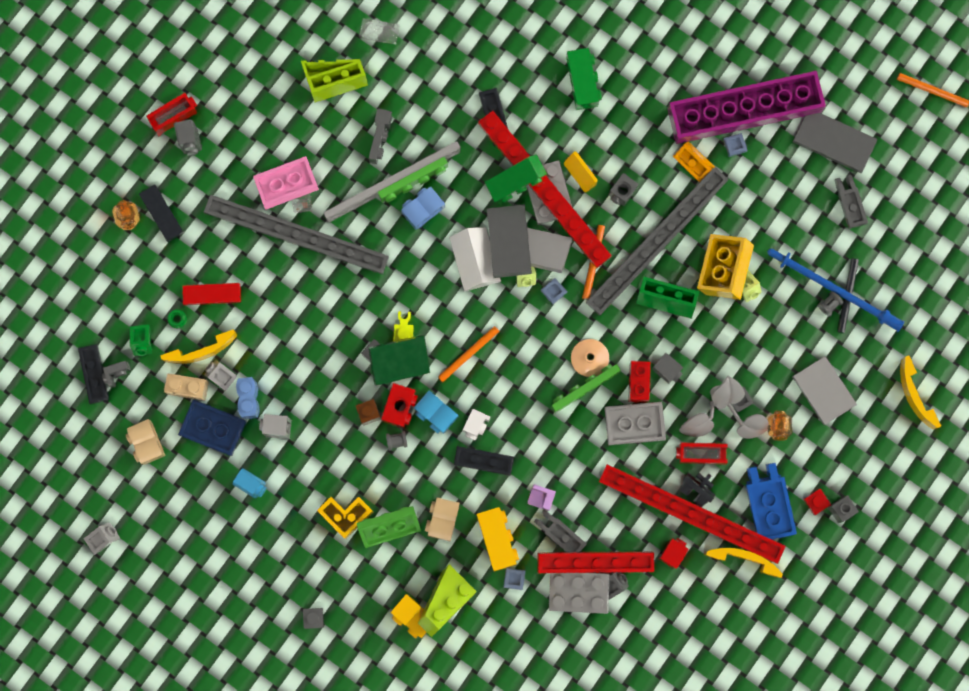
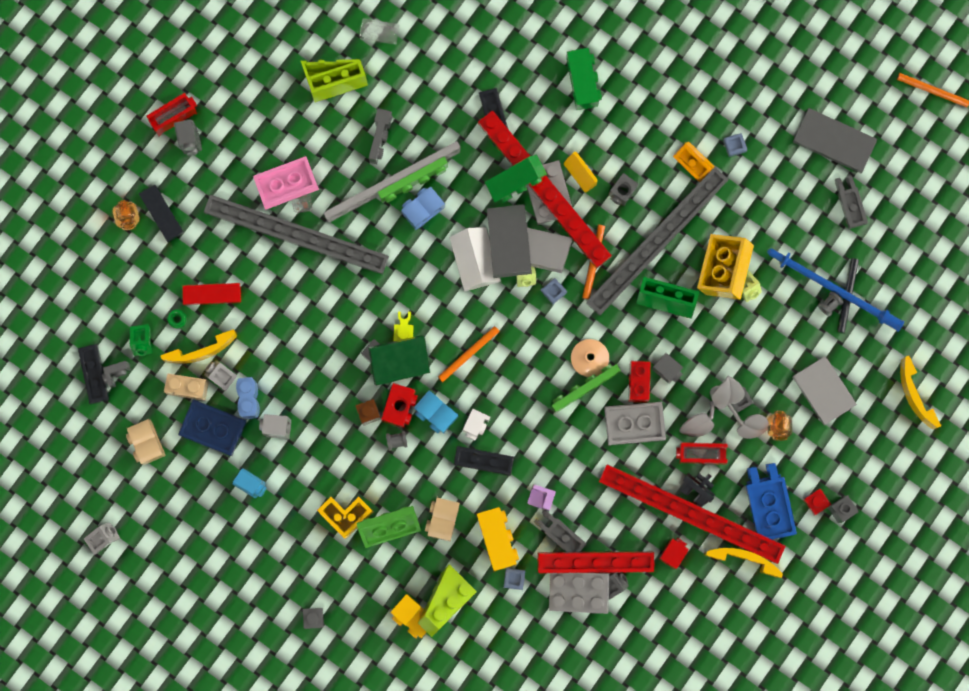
(746, 107): magenta brick -> none

